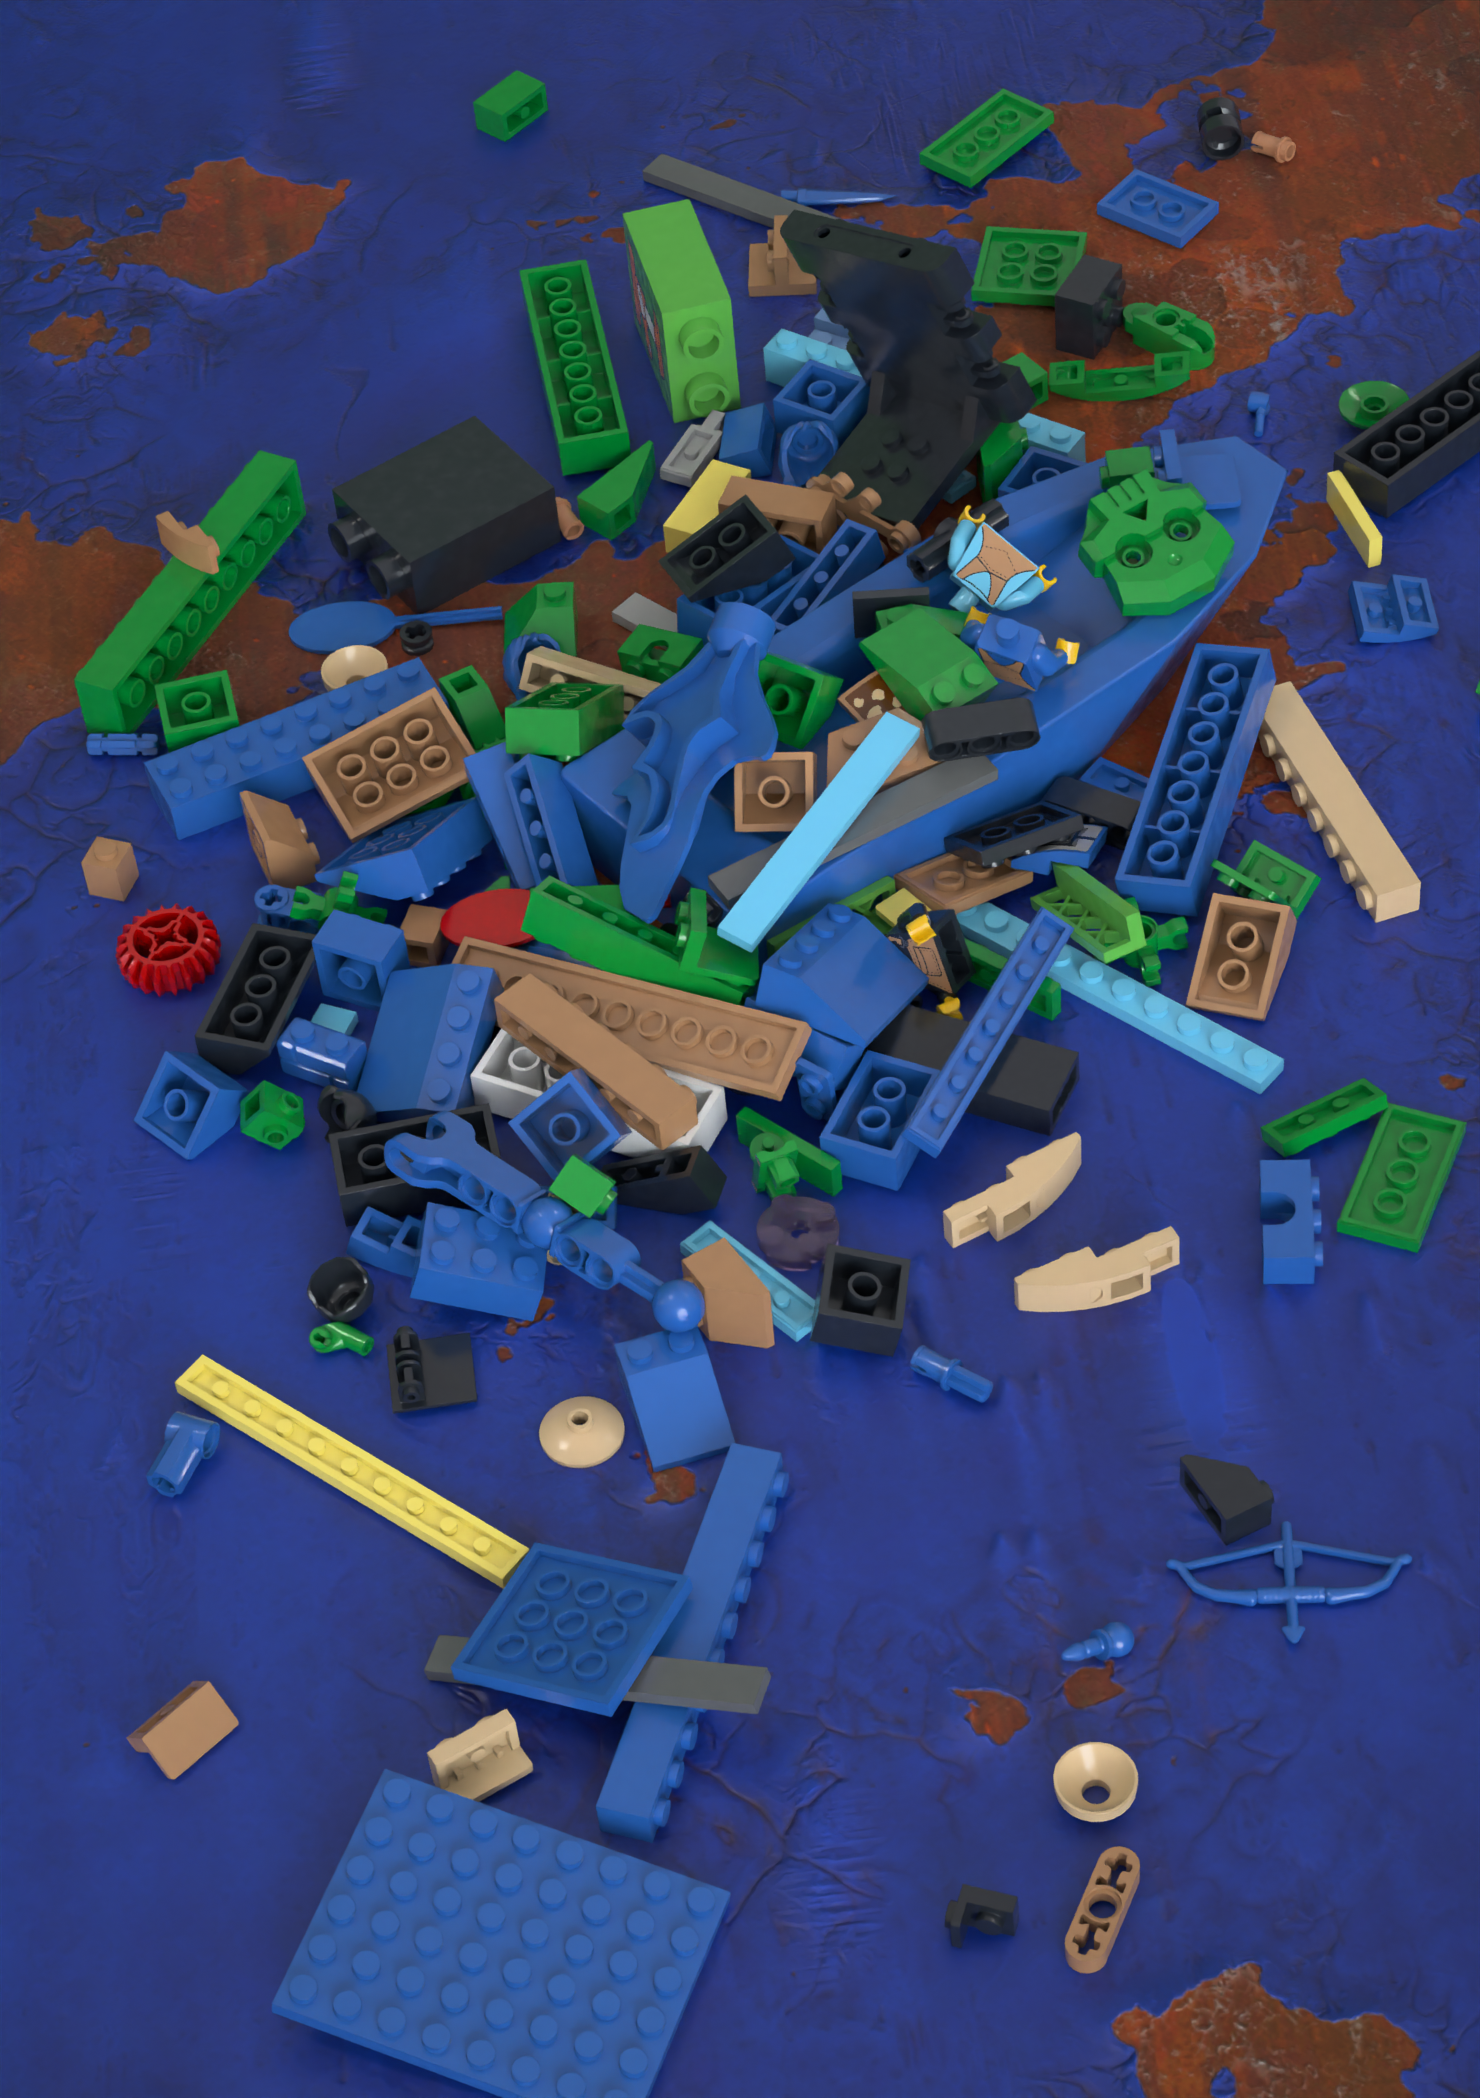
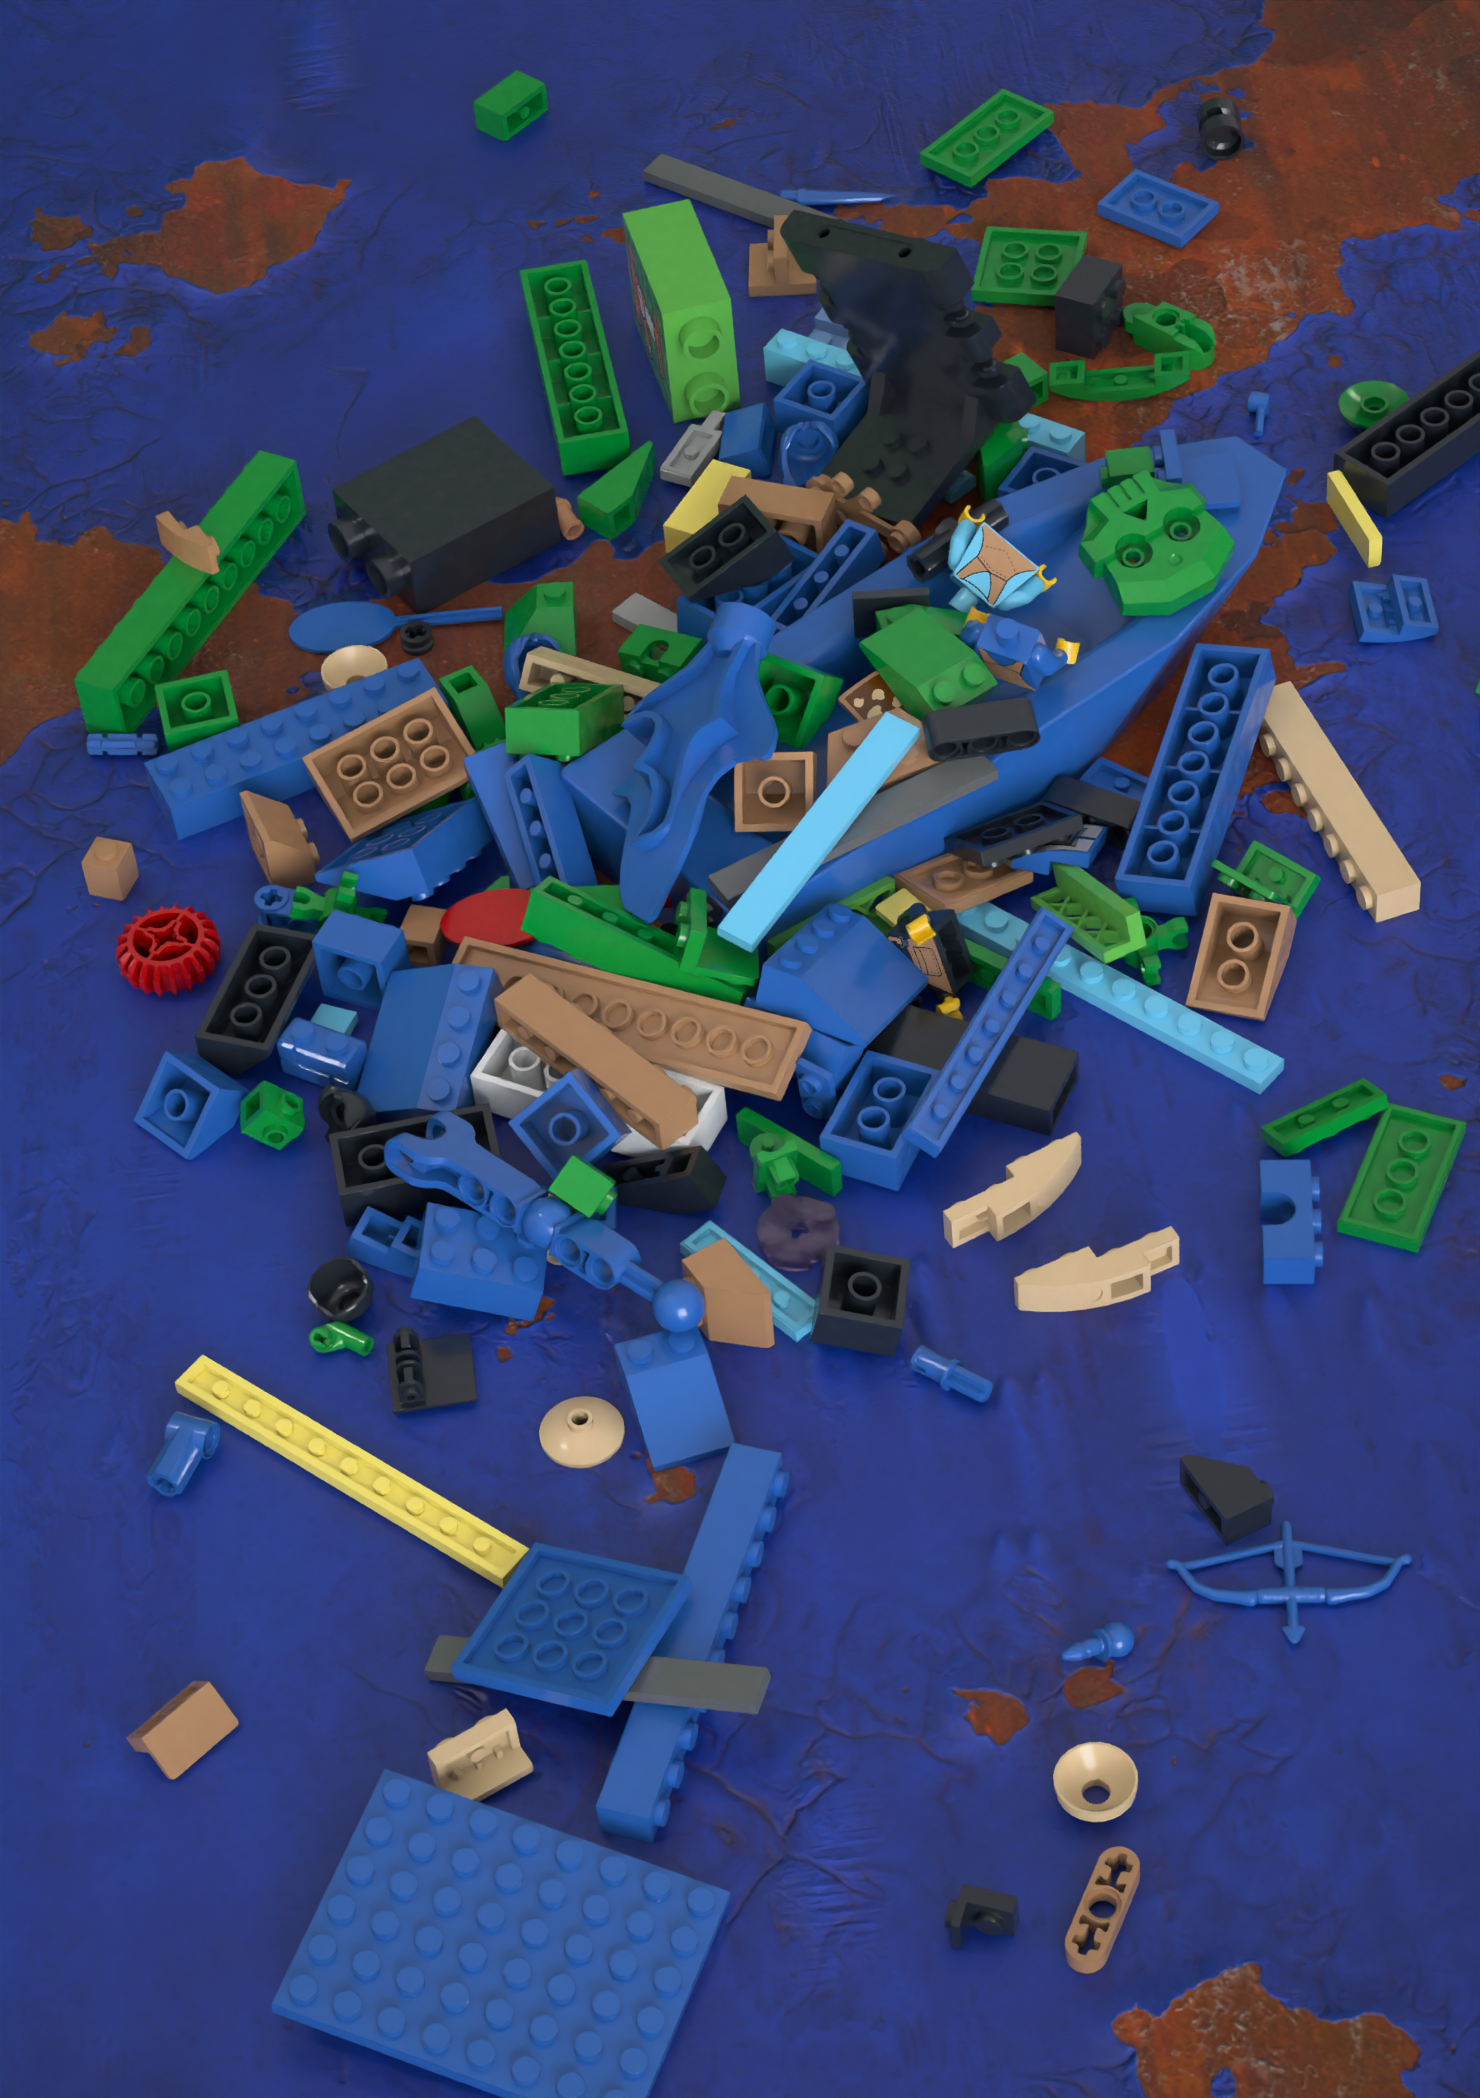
(1280, 148): nougat pin -> none

